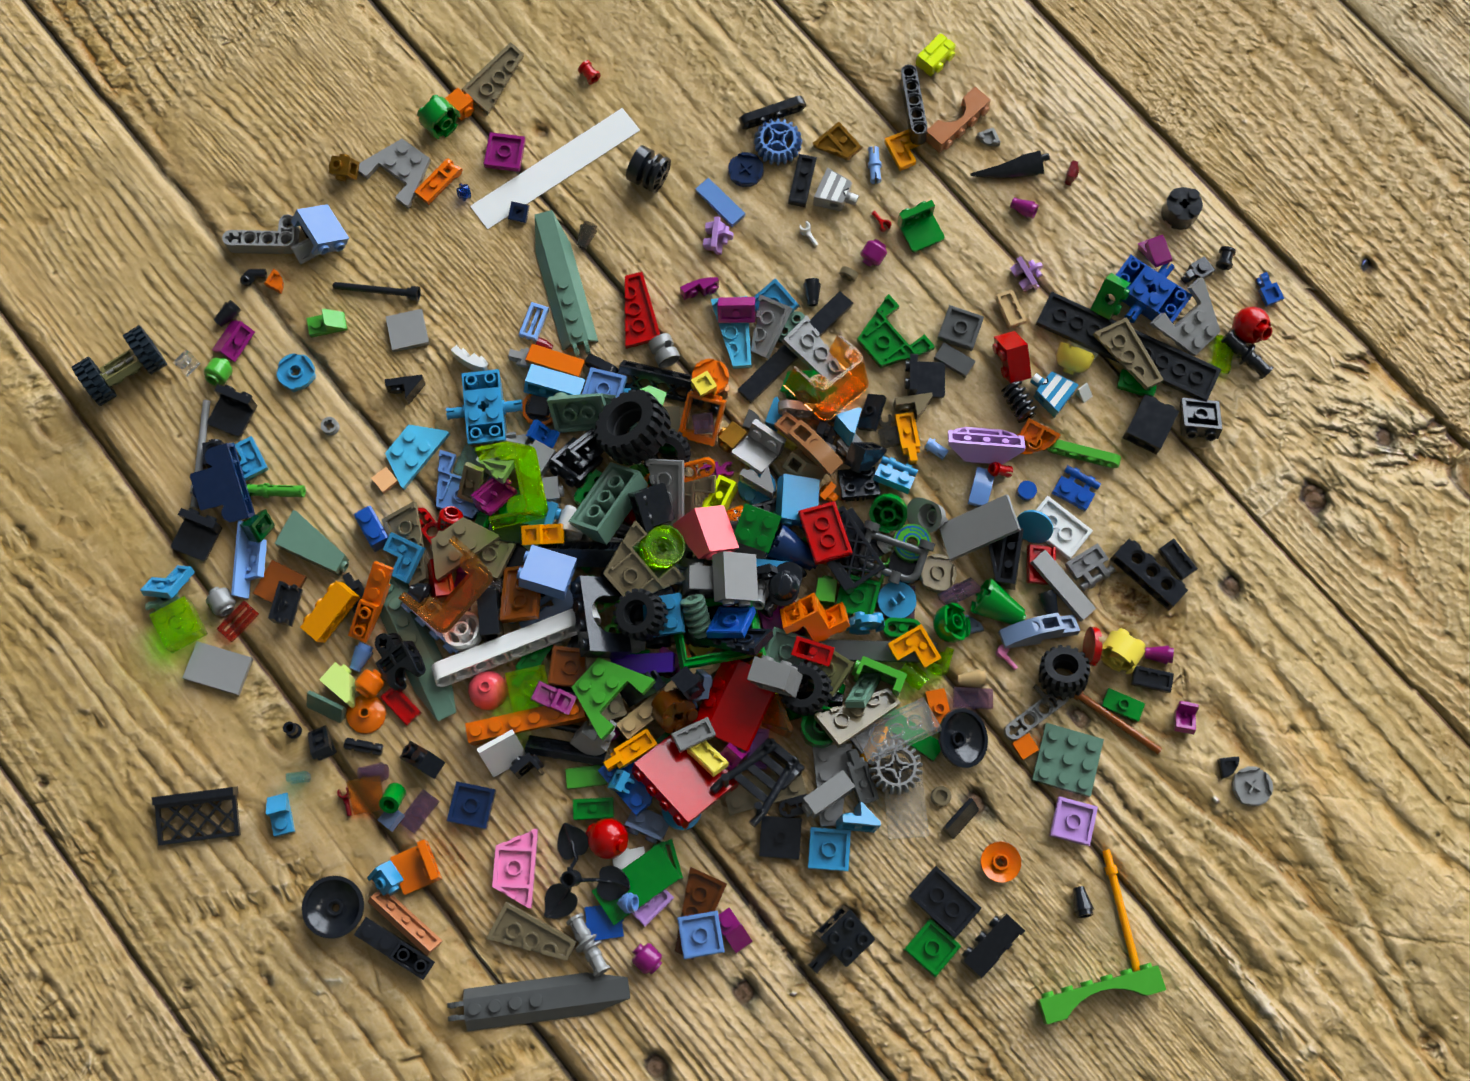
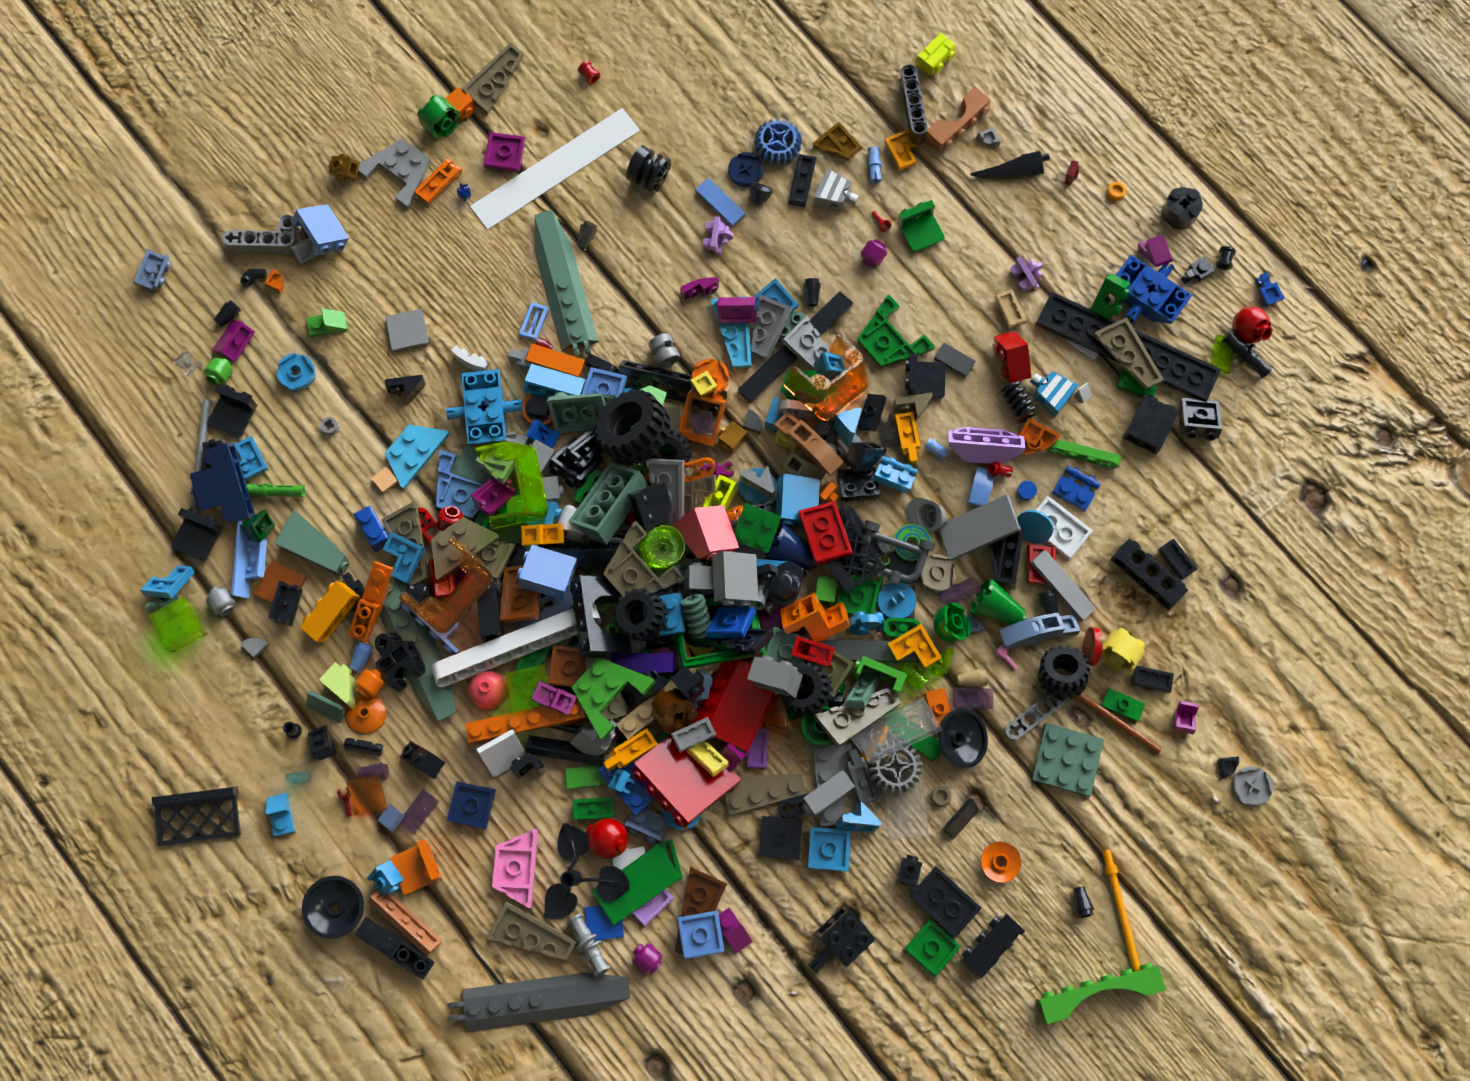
(100, 383): black plate -> none
(151, 270): none -> sand blue bracket
(218, 668): light grey tile -> none
(243, 626): clear red tile -> none
(254, 646): none -> light grey tile
(392, 798): green brick -> none
(401, 706): red tile -> none
(411, 293): black piece -> none
(464, 633): white cylinder -> none
(471, 480): dark tan slope -> none
(518, 212): dark blue tile -> none
(628, 902): medium blue plate -> none
(639, 313): red wing -> none
(759, 192): none -> black cone
(759, 447): light grey bracket -> none
(772, 112): black beam -> none
(786, 776): black hand -> none
(807, 232): white hand -> none
(829, 365): none -> dark azure slope
(848, 274): dark tan tile -> none
(888, 512): green cylinder -> none
(906, 878): none -> black brick
(960, 328): dark grey plate -> none
(1025, 207): magenta cone -> none
(1025, 746): orange tile -> none
(1073, 358): light yellow cylinder -> none
(1073, 821): lavender plate -> none
(1086, 562): flat silver plate -> none
(1116, 191): none -> light orange tile
(1160, 654): magenta cone -> none
(1196, 327): light grey wing -> none

